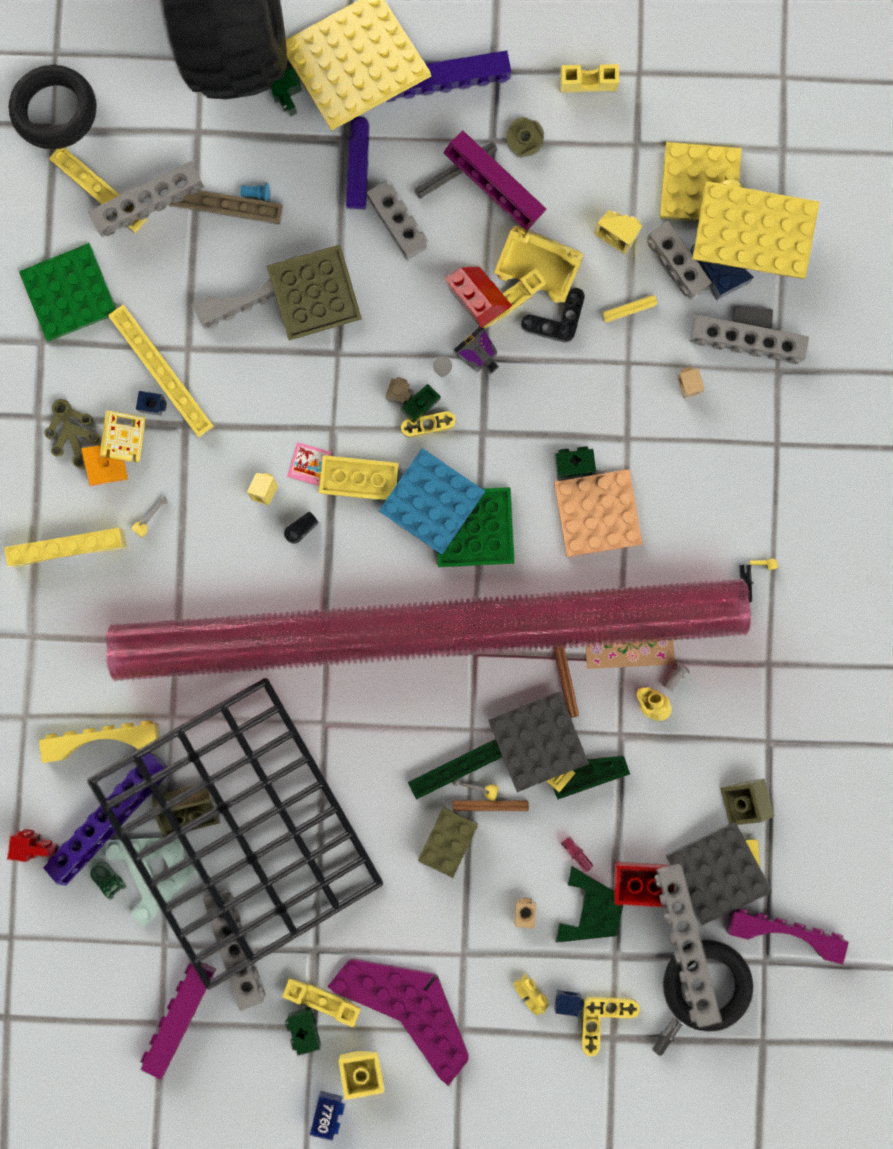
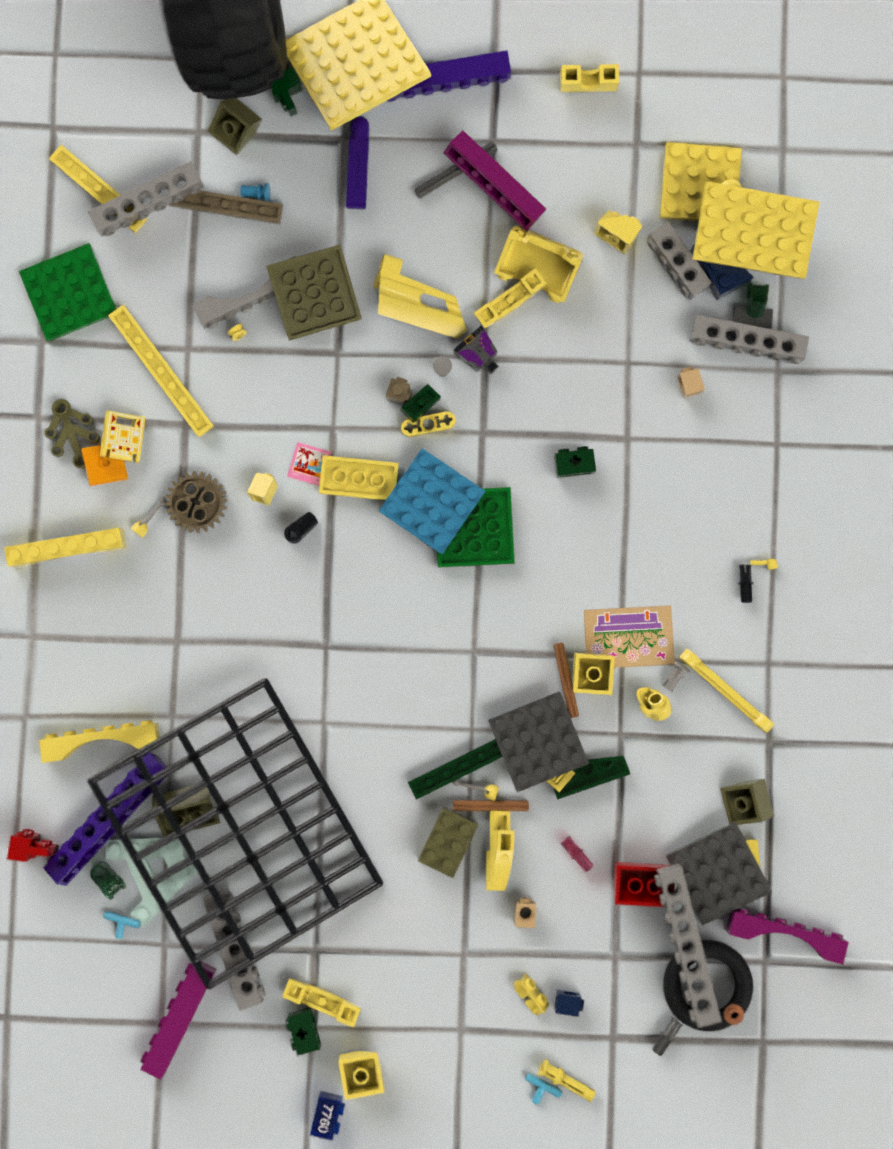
(34, 82): black tyre -> none
(121, 922): none -> medium azure piece
(143, 400): dark blue brick -> none
(212, 509): none -> dark tan gear
(234, 124): none -> olive slope
(237, 332): none -> light yellow bush
(401, 301): none -> light yellow panel
(409, 247): light grey brick -> none
(418, 630): clear pink hose -> none
(422, 1012): magenta wing -> none
(477, 294): red slope -> none
(501, 851): none -> light yellow slope
(528, 127): olive plate -> none
(542, 1087): none -> medium azure piece
(557, 326): black beam -> none
(558, 1076): none -> light yellow pin
(593, 673): none -> light yellow slope
(595, 1016): light yellow beam -> none
(598, 513): light nougat plate -> none
(599, 914): dark green wing -> none
(630, 308): light yellow axle -> none
(713, 679): none -> light yellow piece
(733, 1008): none -> nougat plate
(756, 299): none -> clear green piece

